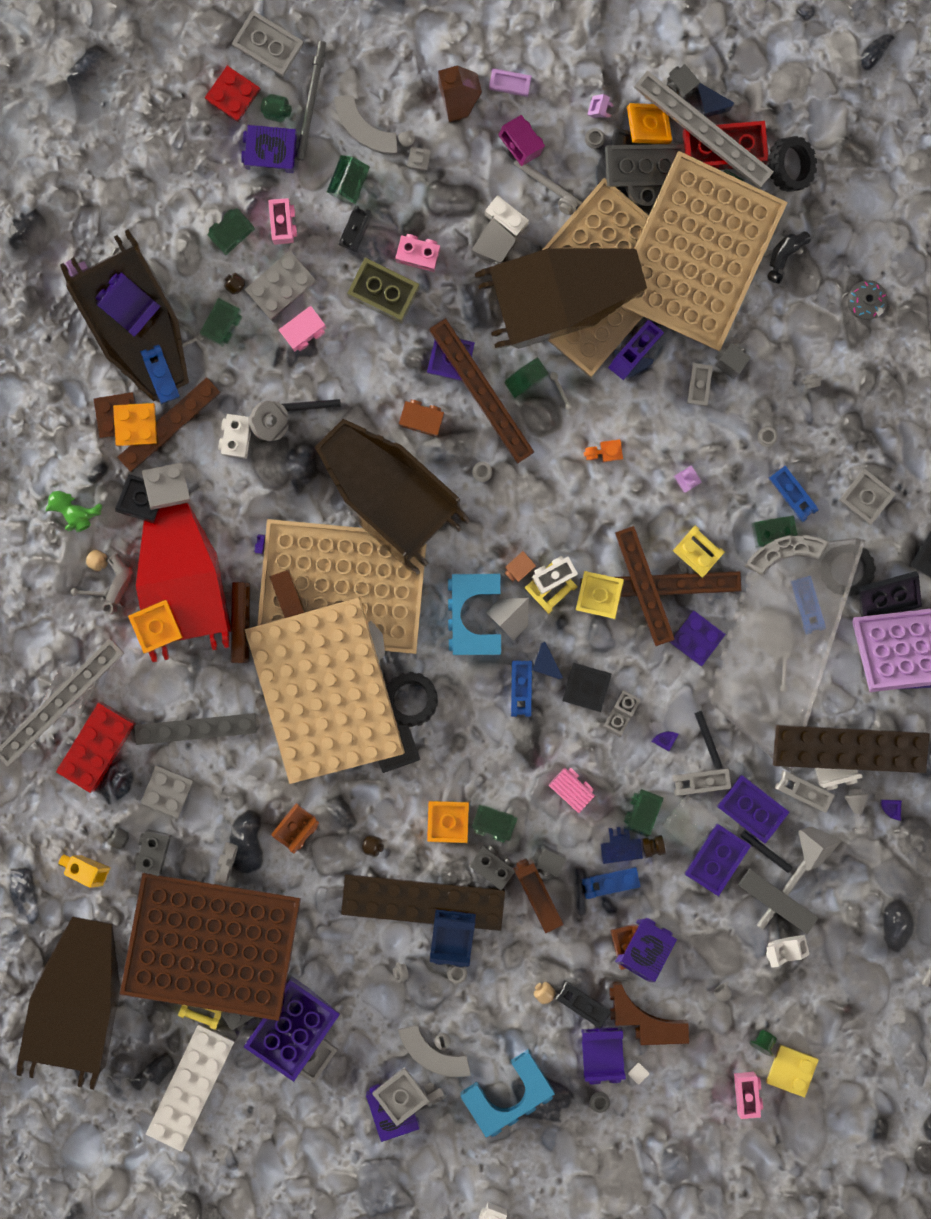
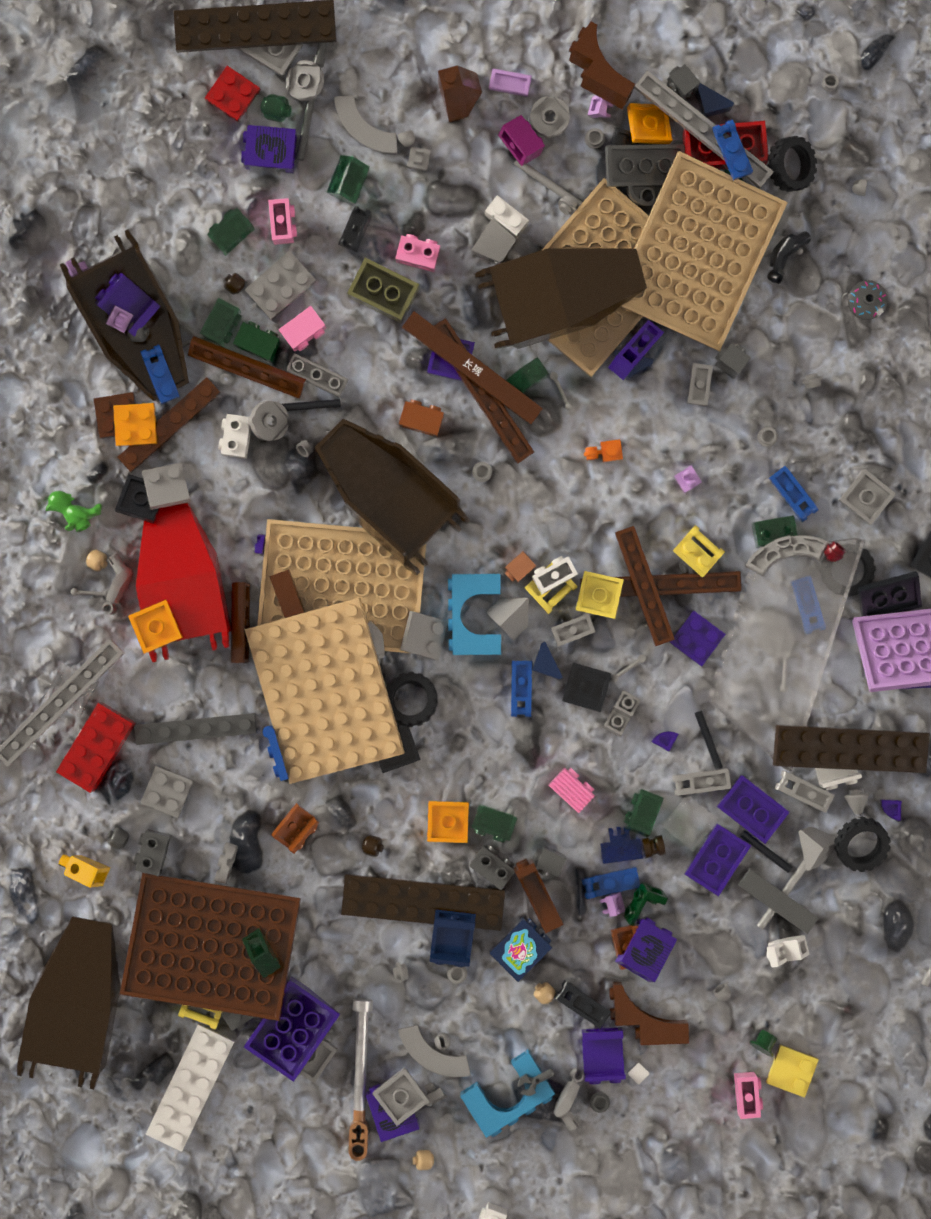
(119, 319): none -> lavender tile
(141, 334): none -> dark grey piece
(246, 367): none -> reddish brown plate
(254, 26): none -> dark brown plate
(256, 341): none -> dark green brick
(261, 953): none -> clear green slope
(275, 752): none -> blue plate
(305, 80): none -> light grey tile
(305, 448): none -> light grey hinge
(328, 380): none -> light grey tile
(362, 1007): none -> flat silver piece
(423, 1160): none -> tan piece
(424, 635): none -> light grey plate
(472, 368): none -> reddish brown tile
(521, 949): none -> panel
(534, 1081): none -> dark grey bar
(549, 105): none -> light grey plate
(566, 1099): none -> light grey arm
(573, 630): none -> light grey plate
(597, 73): none -> reddish brown arch
(614, 903): none -> lavender tile
(641, 658): none -> light grey hinge
(641, 896): none -> dark green bracket
(732, 150): none -> blue plate
(830, 82): none -> light grey hinge
(834, 552): none -> dark red plate
(859, 187): none -> light grey hinge
(872, 859): none -> black tyre

